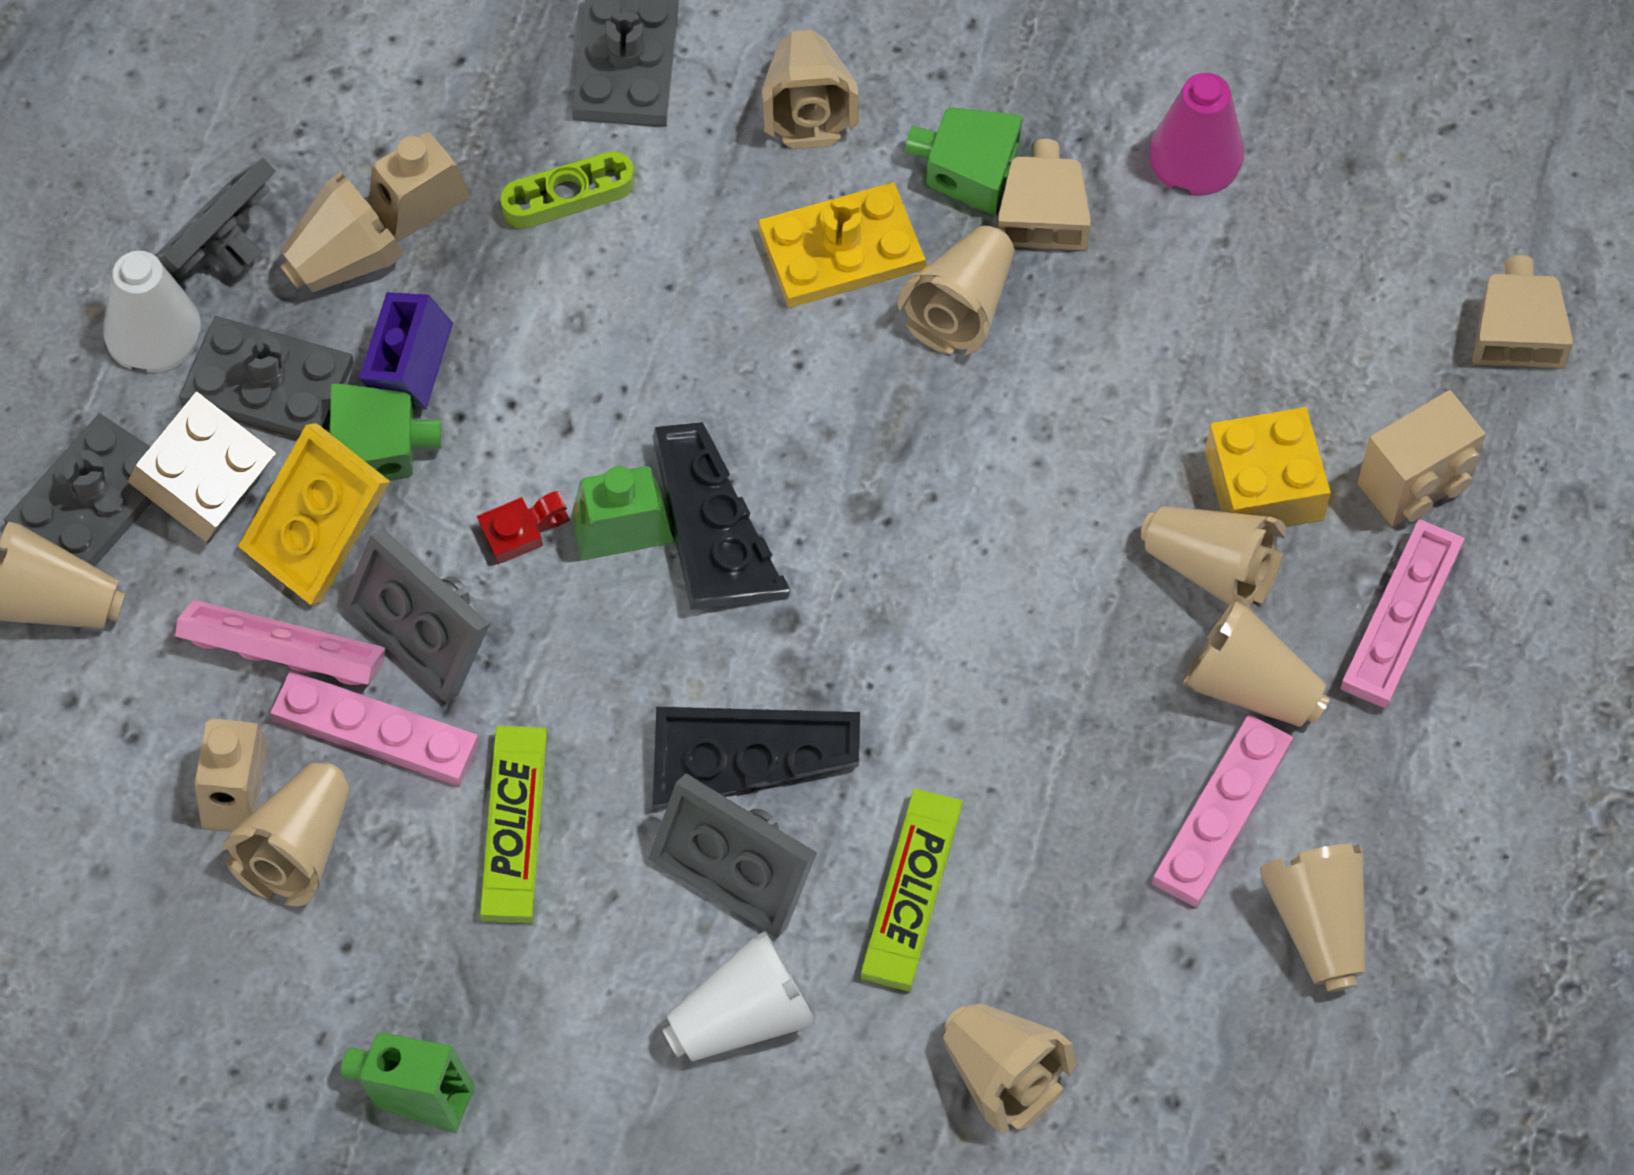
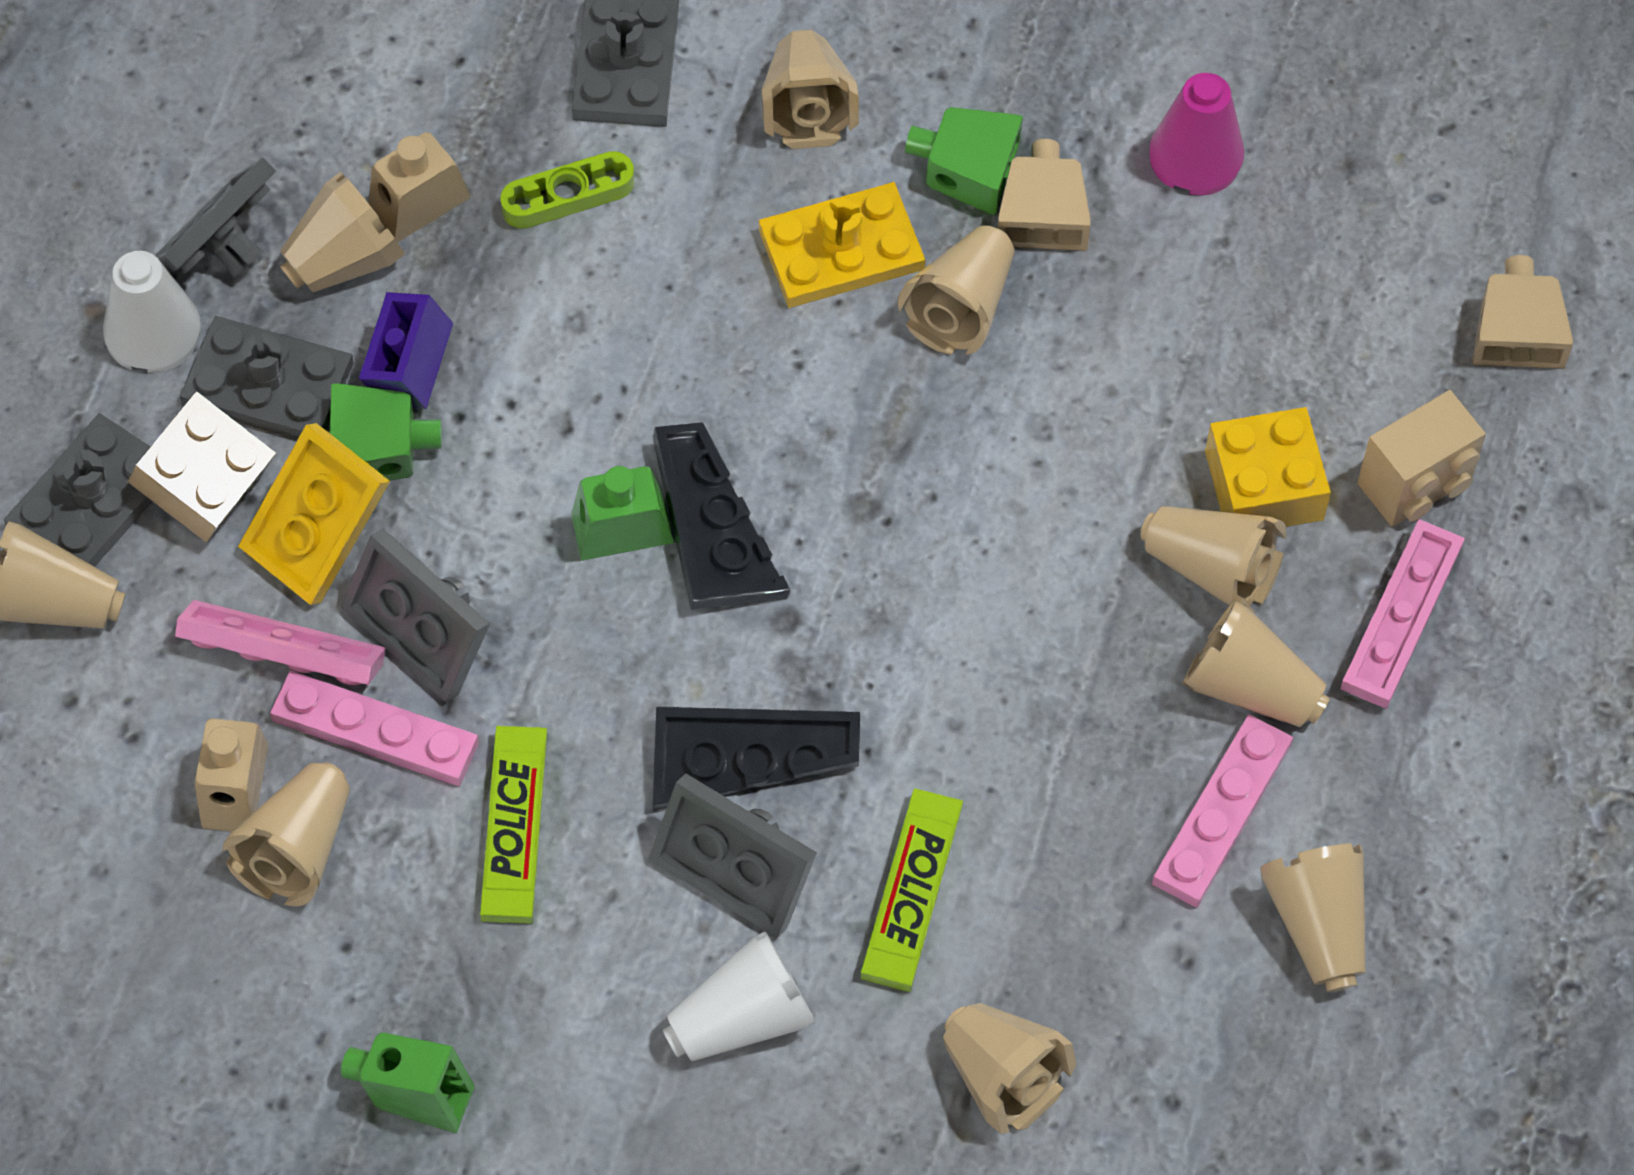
(516, 529): red plate -> none

